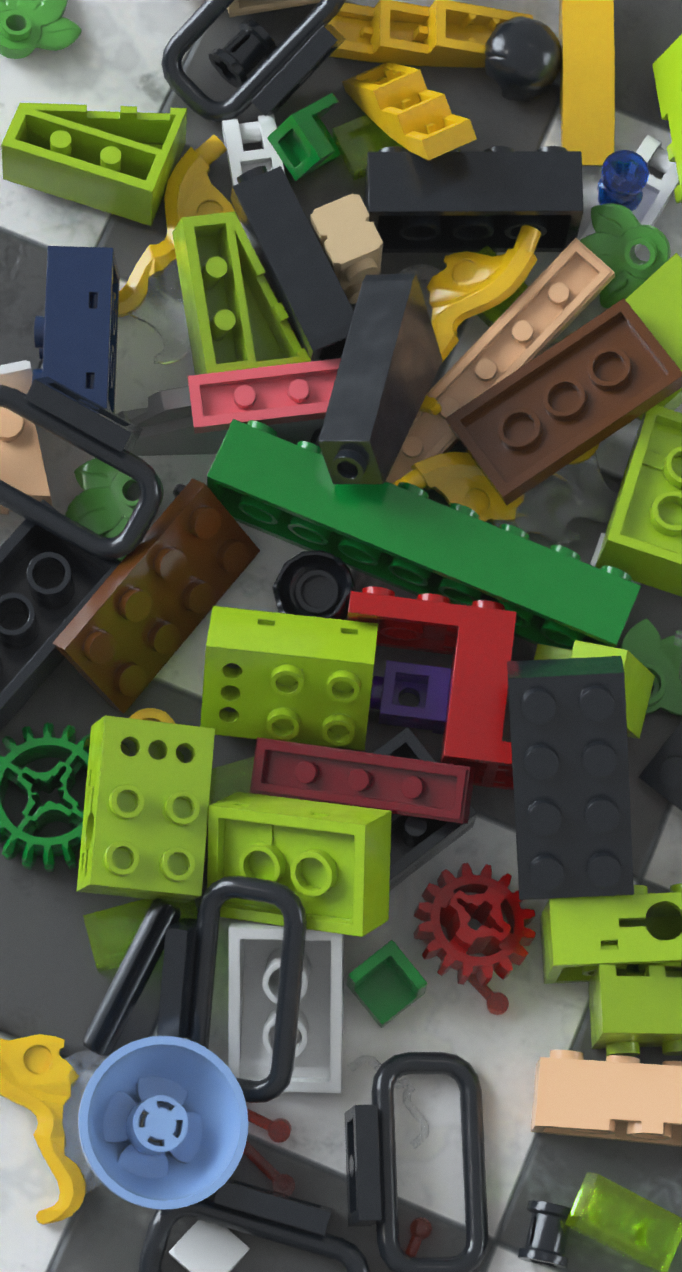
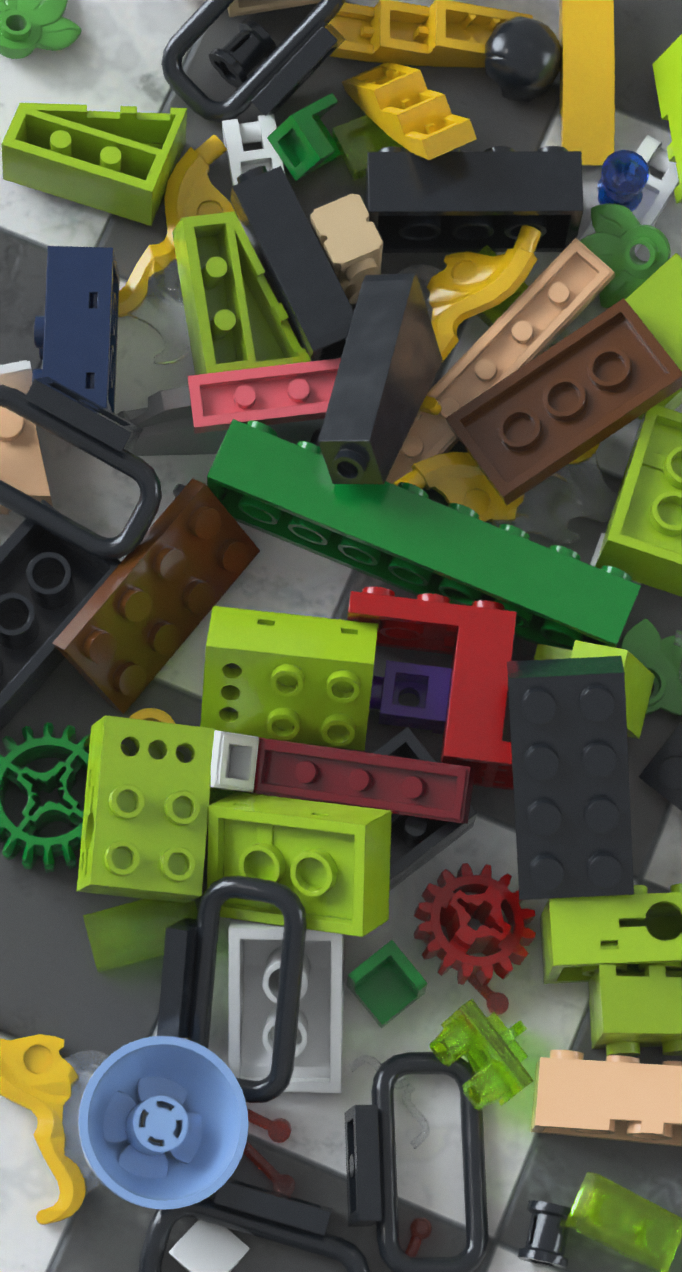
(104, 501): bright green plate -> none
(130, 978): black axle -> none
(234, 761): none -> white slope
(314, 586): black hair -> none
(489, 1050): none -> clear neon green hips

